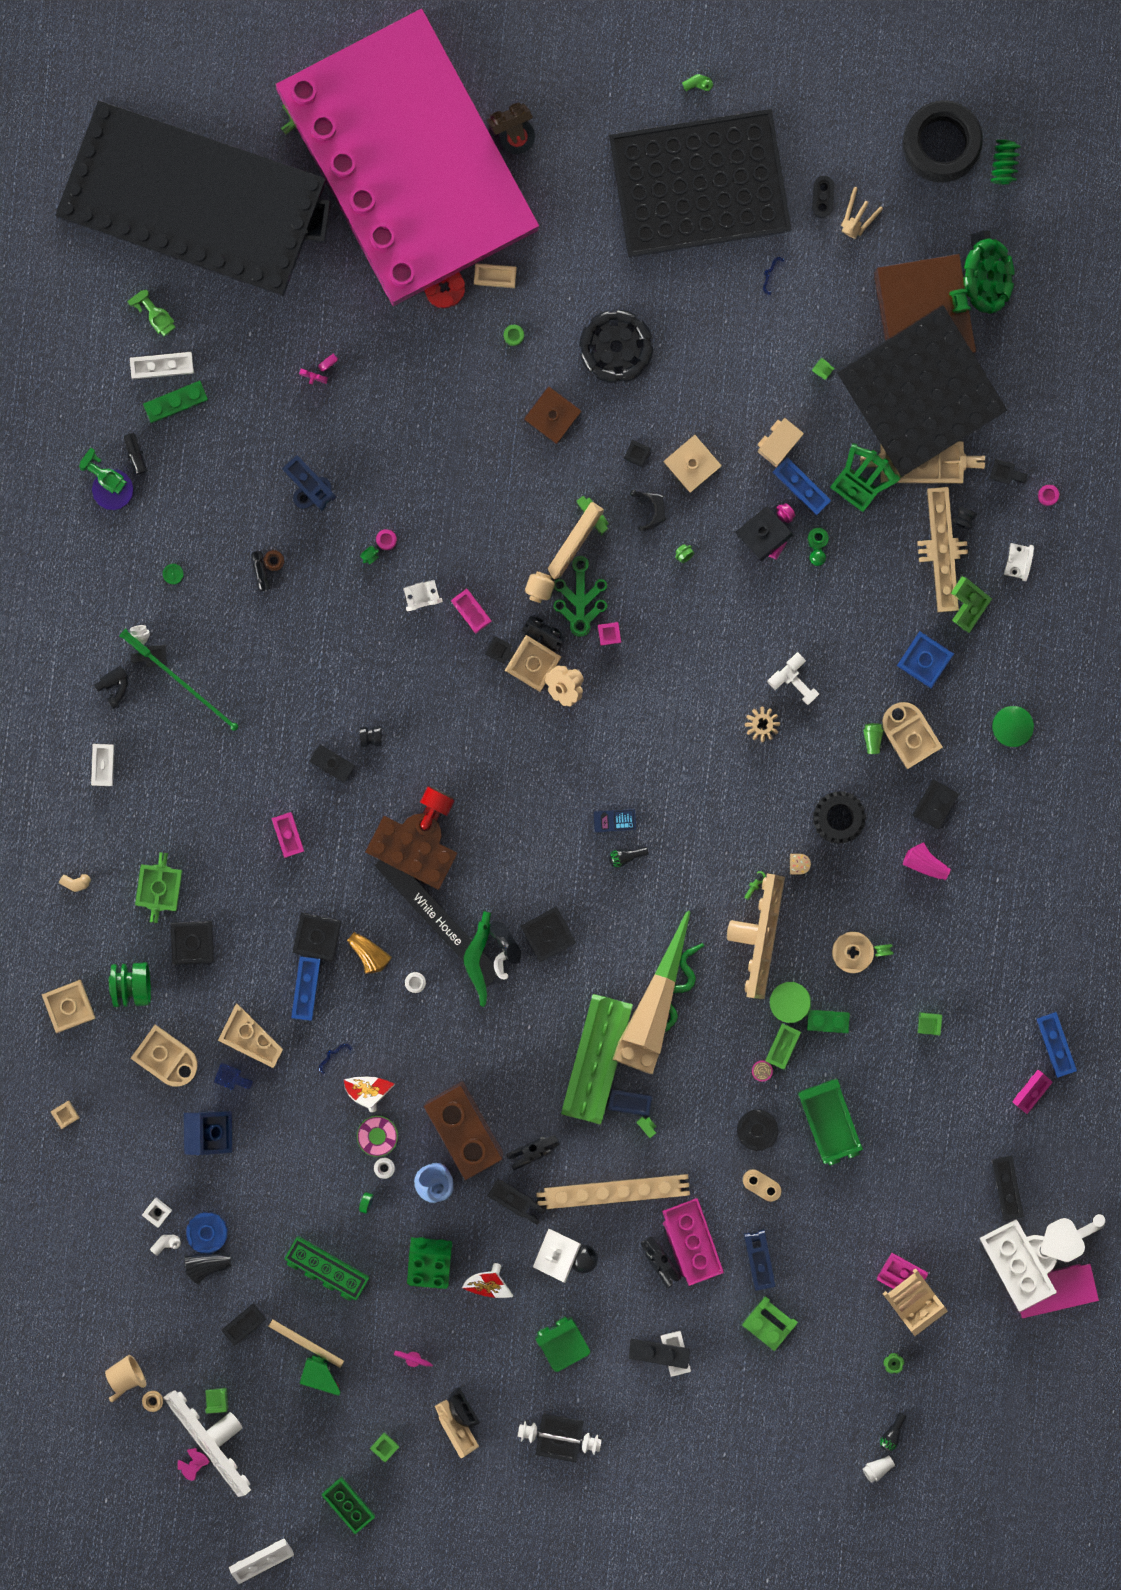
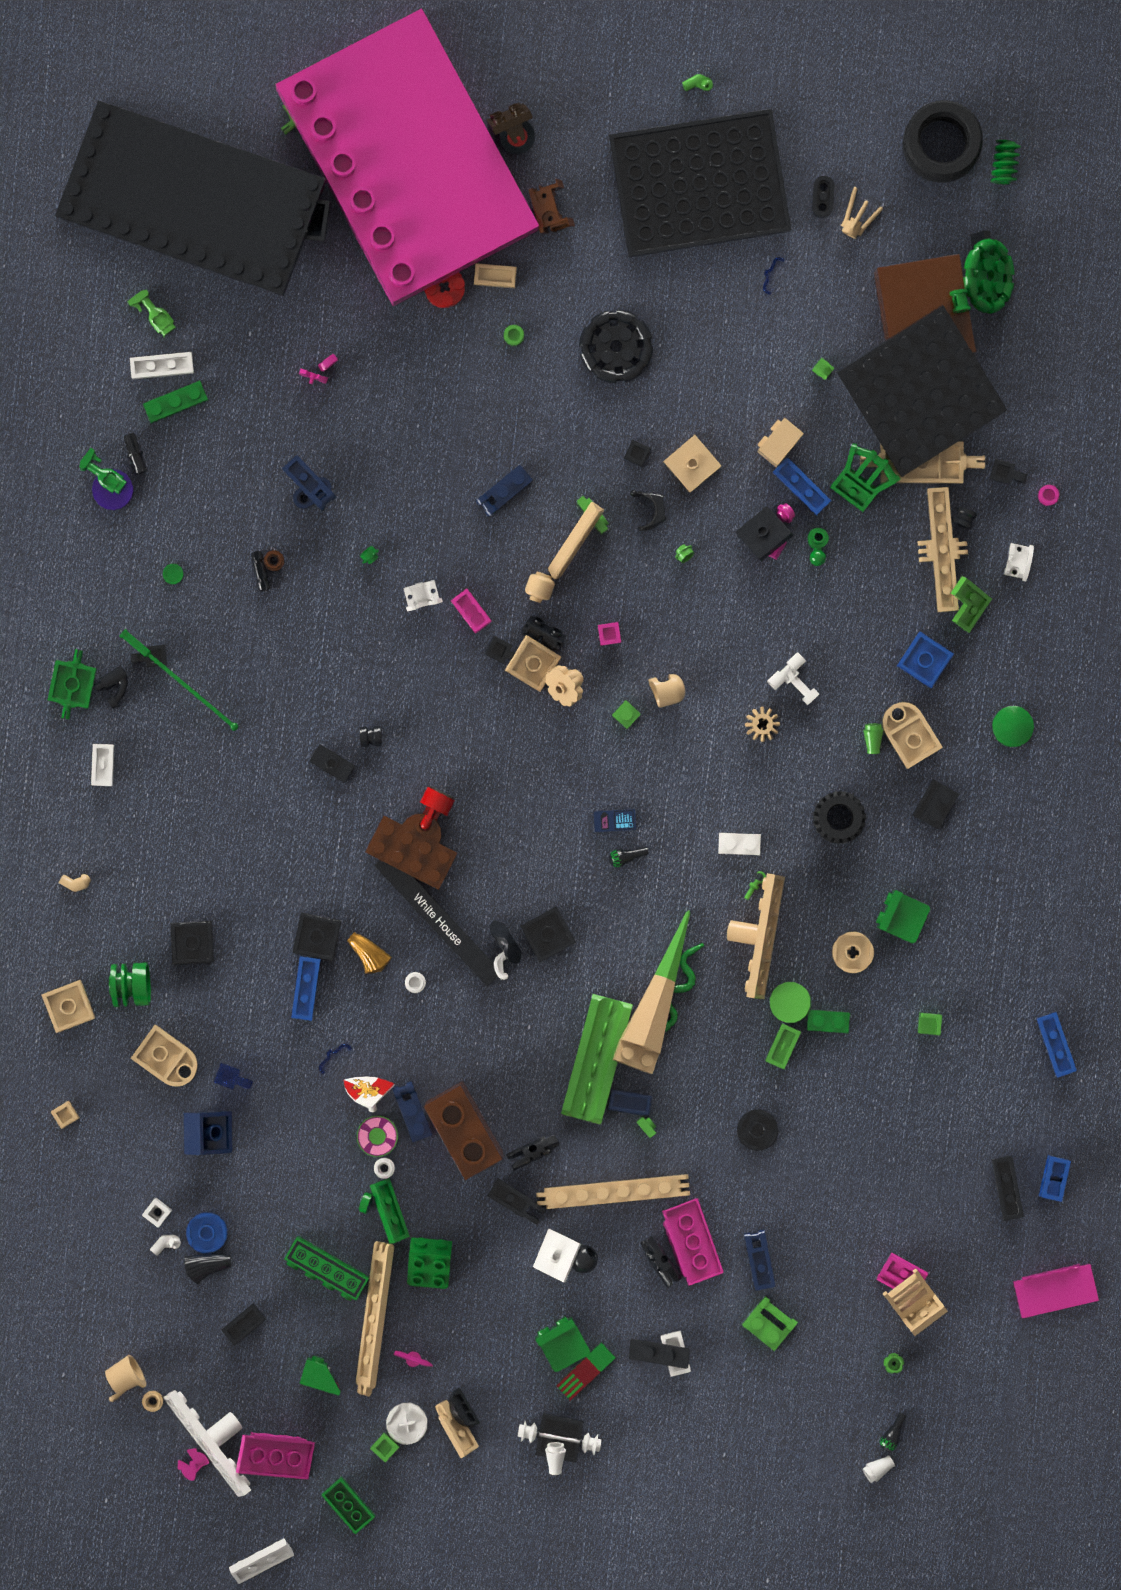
(72, 684): none -> green plate
(140, 633): white plate -> none
(158, 887): bright green plate -> none
(216, 1400): bright green panel -> none
(249, 1038): tan wing -> none
(275, 1456): none -> dark pink piece
(287, 834): dark pink plate -> none
(306, 1343): tan bar -> none
(374, 1317): none -> tan hinge
(386, 539): dark pink tile -> none
(389, 1211): none -> green plate
(406, 1423): none -> white tile
(412, 1112): none -> dark blue plate
(434, 1183): light blue piece -> none
(473, 955): green piece -> none
(488, 1284): shield -> none
(505, 490): none -> dark blue plate
(546, 208): none -> reddish brown piece
(552, 415): reddish brown plate -> none
(555, 1456): none -> white cone
(579, 600): green plant -> none
(585, 1371): none -> tile
(626, 714): none -> bright green plate
(668, 692): none -> tan helmet
(739, 844): none -> white plate
(762, 1070): tile -> none
(762, 1185): tan plate -> none
(799, 864): tan tile -> none
(830, 1122): green panel -> none
(883, 950): bright green bush -> none
(902, 916): none -> green bracket
(923, 861): dark pink piece -> none
(1022, 1265): white plate -> none
(1032, 1091): dark pink plate -> none
(1054, 1178): none -> blue brick

